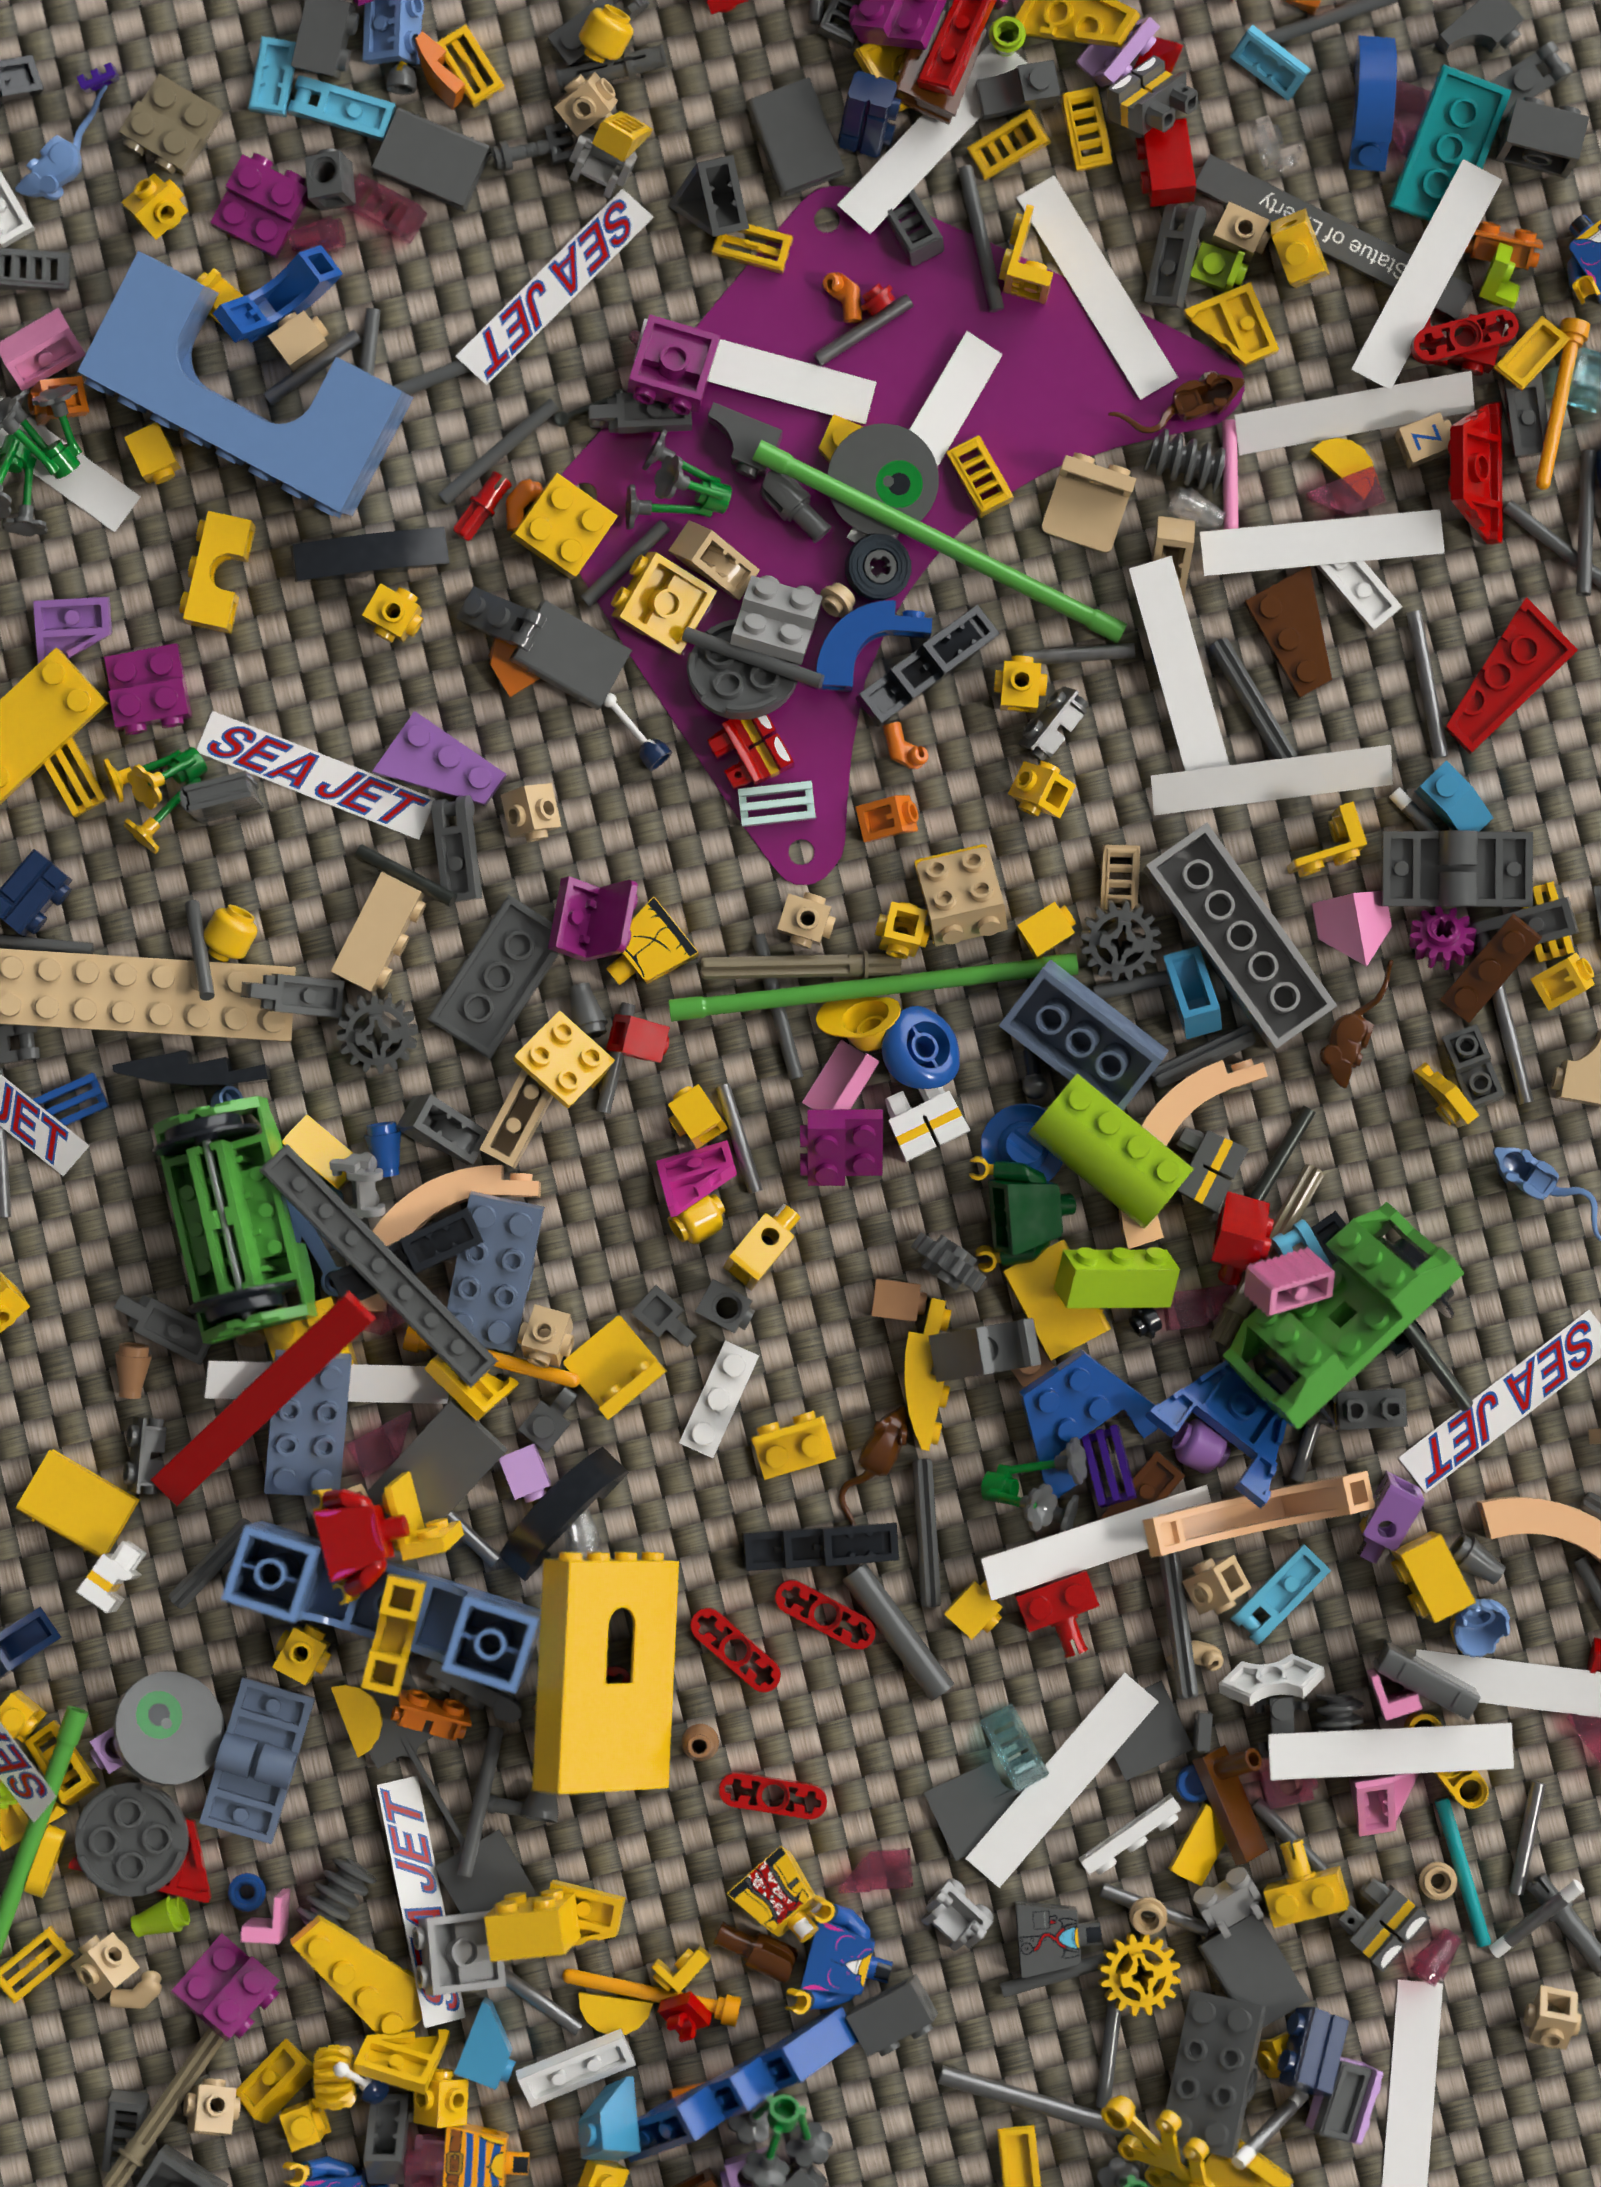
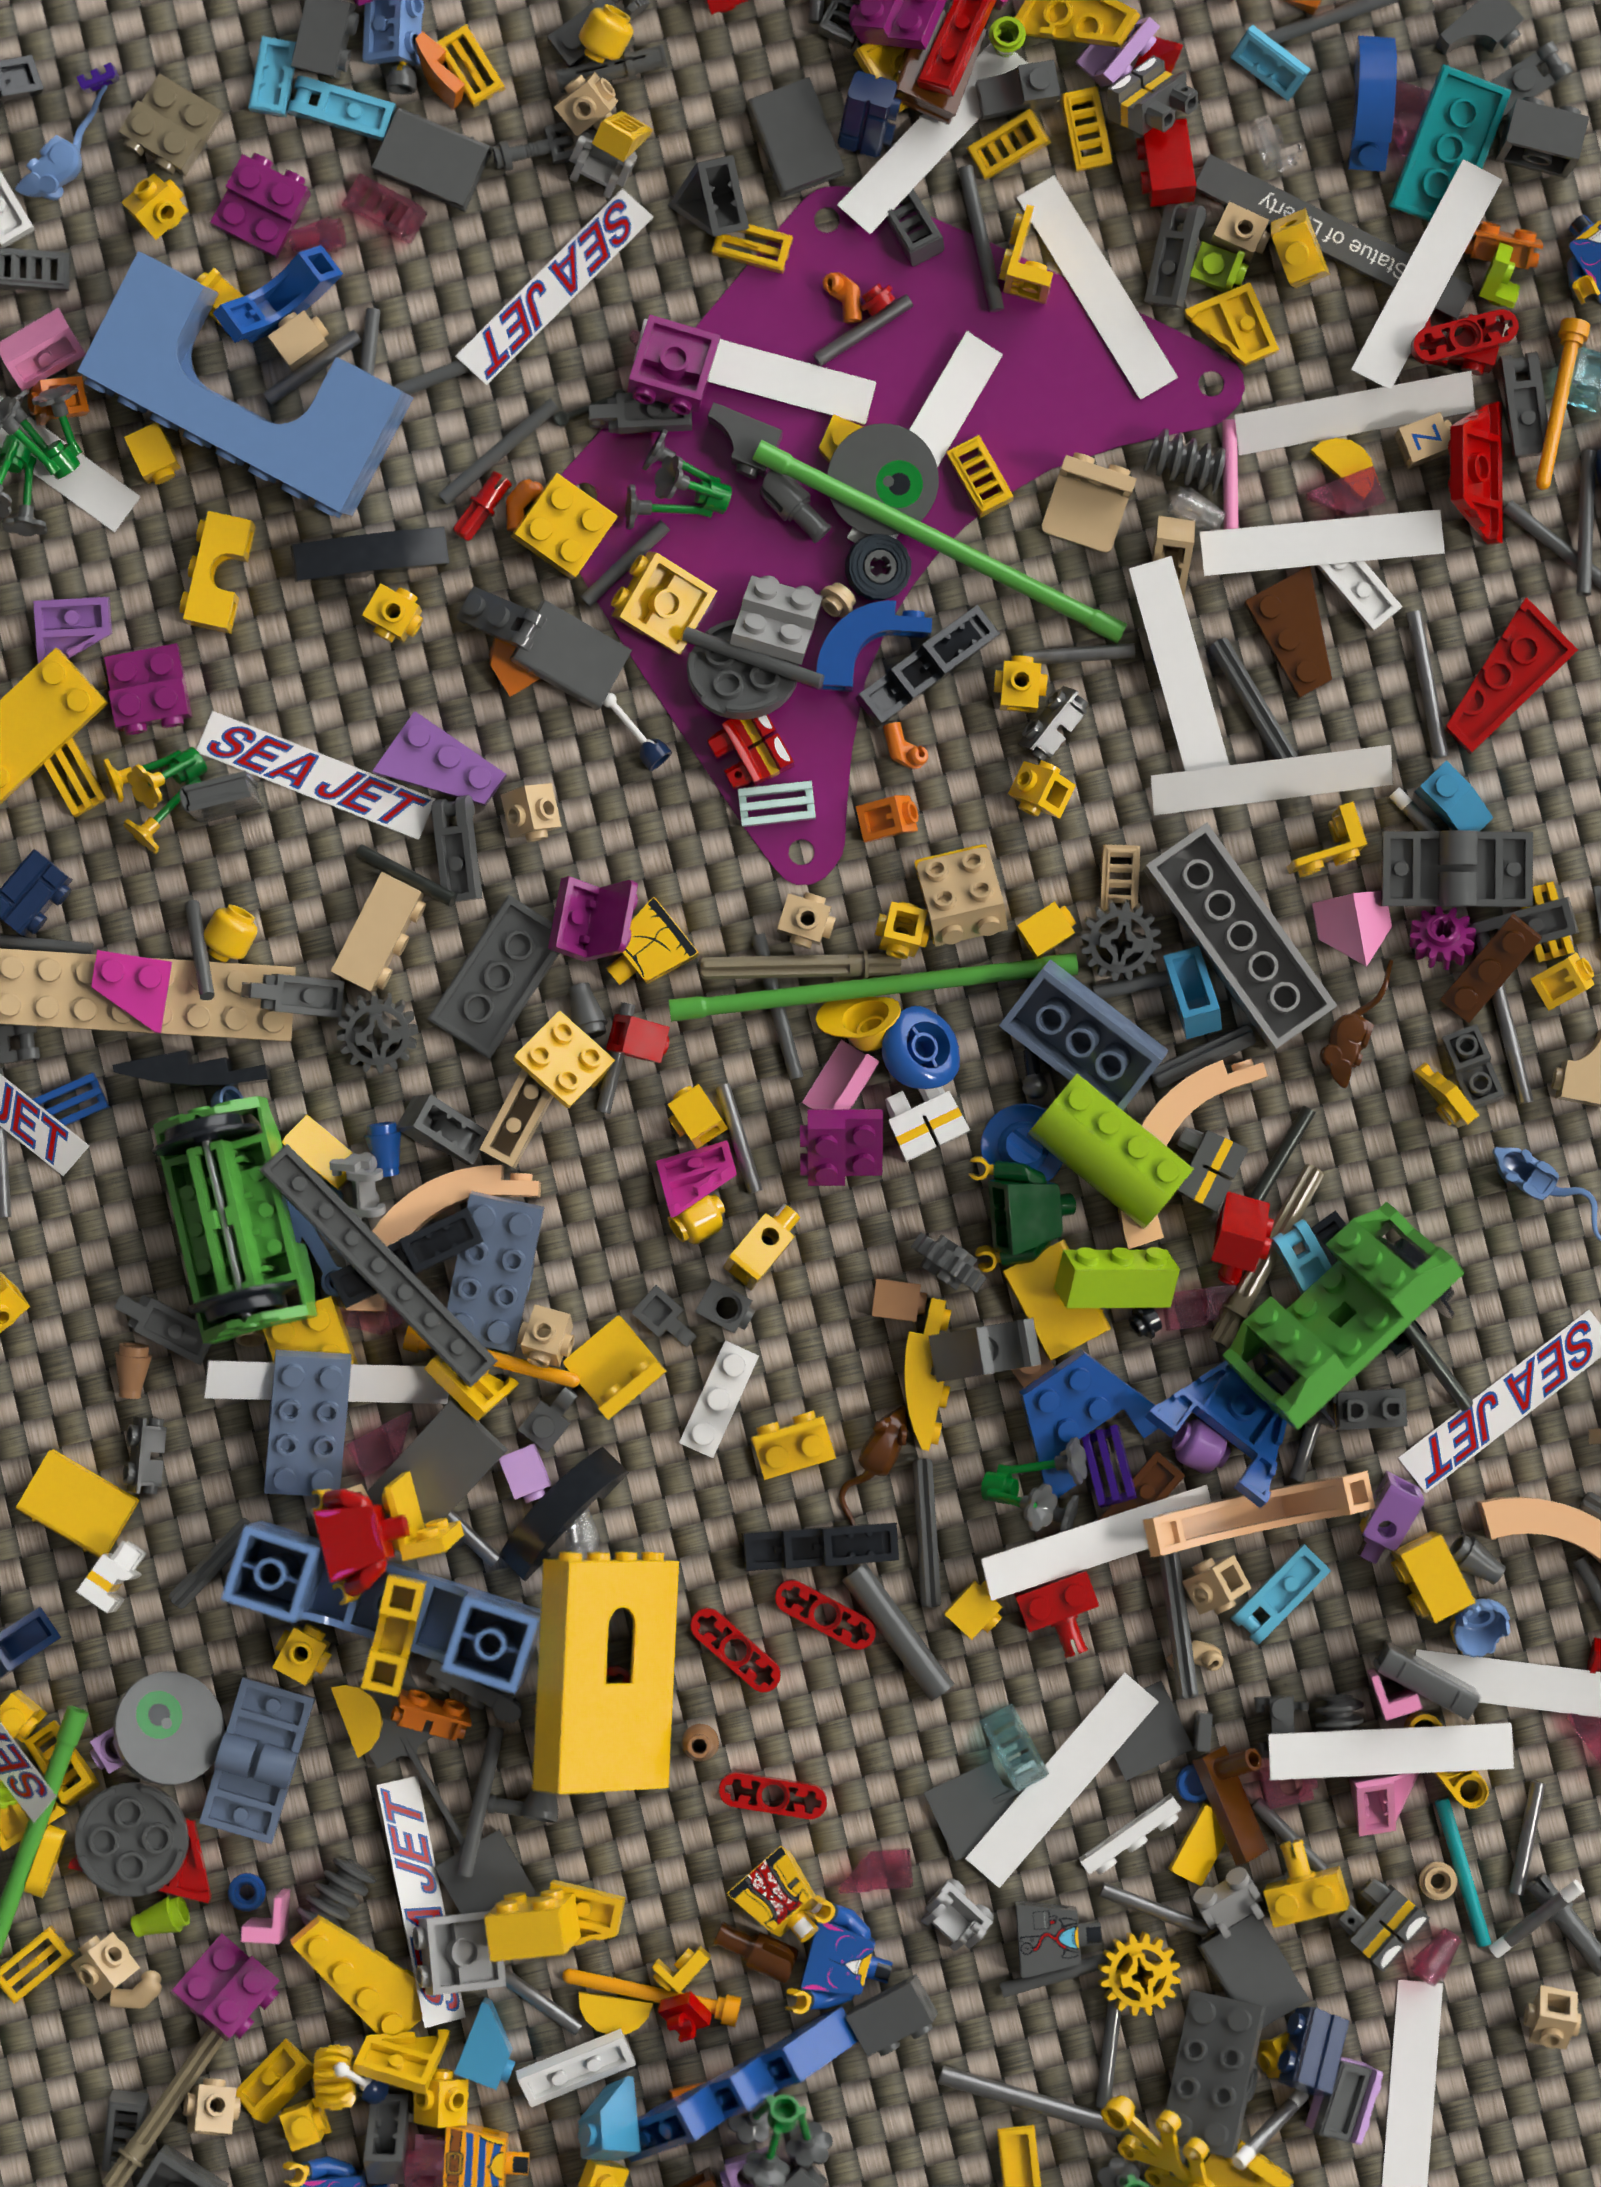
(134, 985): none -> dark pink wing
(263, 1398): red tile -> none
(340, 189): dark grey brick -> none
(713, 559): tan arch -> none
(1148, 1925): tan plate -> none
(1194, 400): reddish brown animal -> none
(1254, 1682): white tile -> none
(1288, 1281): bright pink brick -> none
(1531, 353): yellow tile -> none

